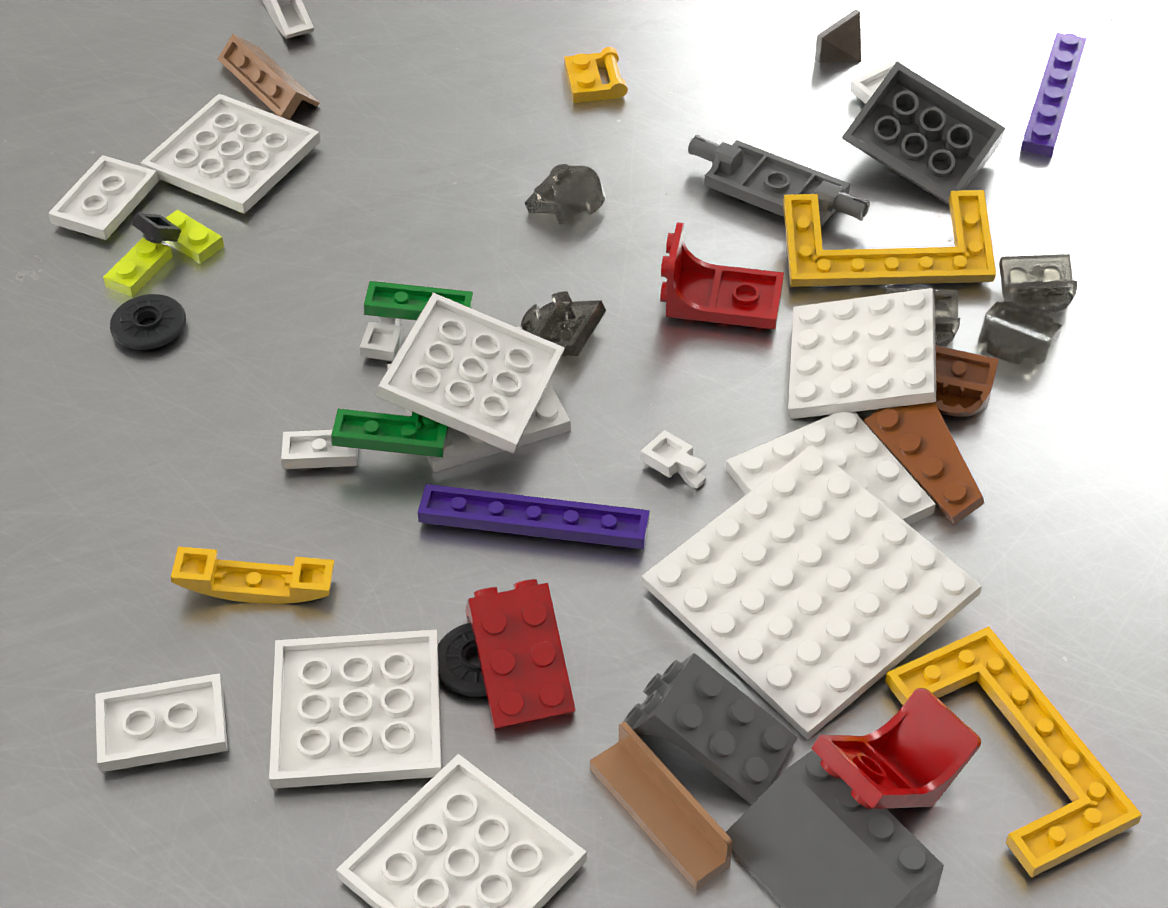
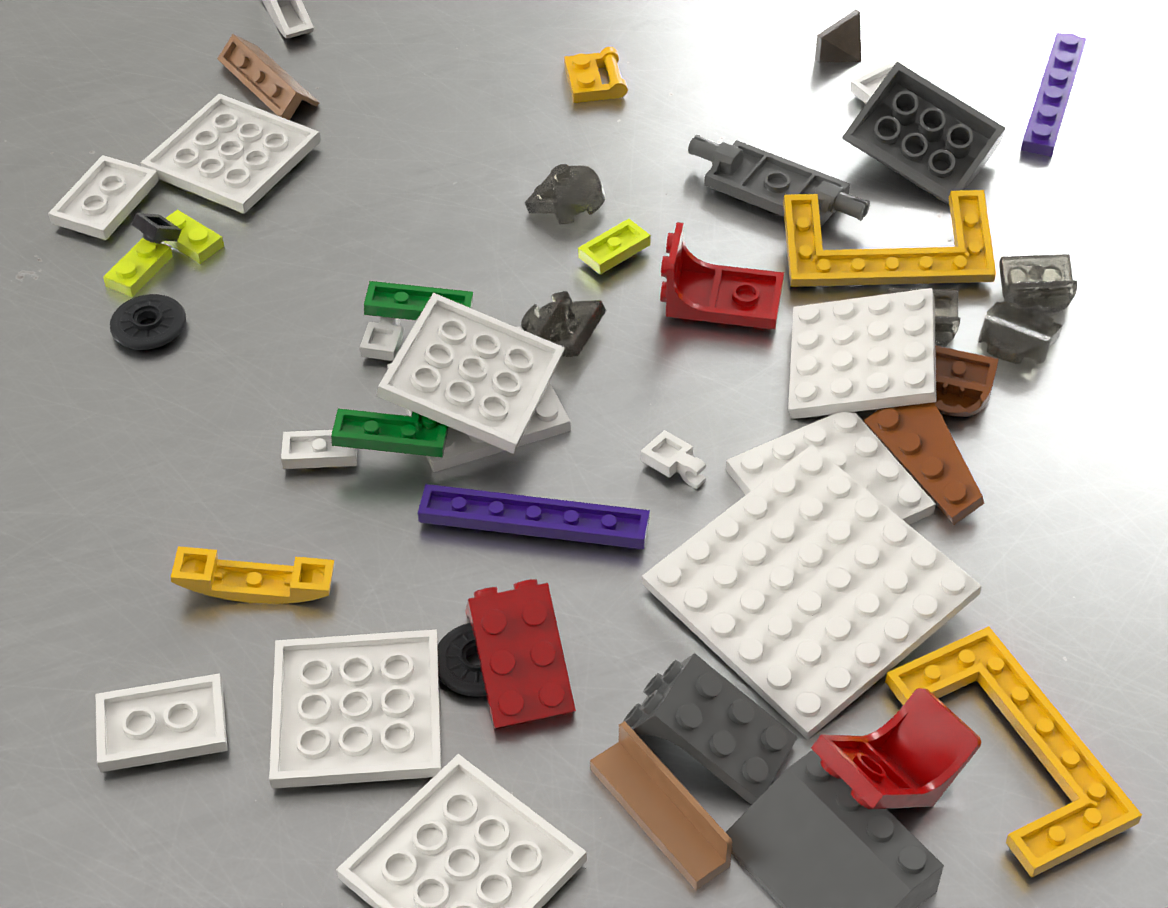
(614, 246): none -> neon yellow plate

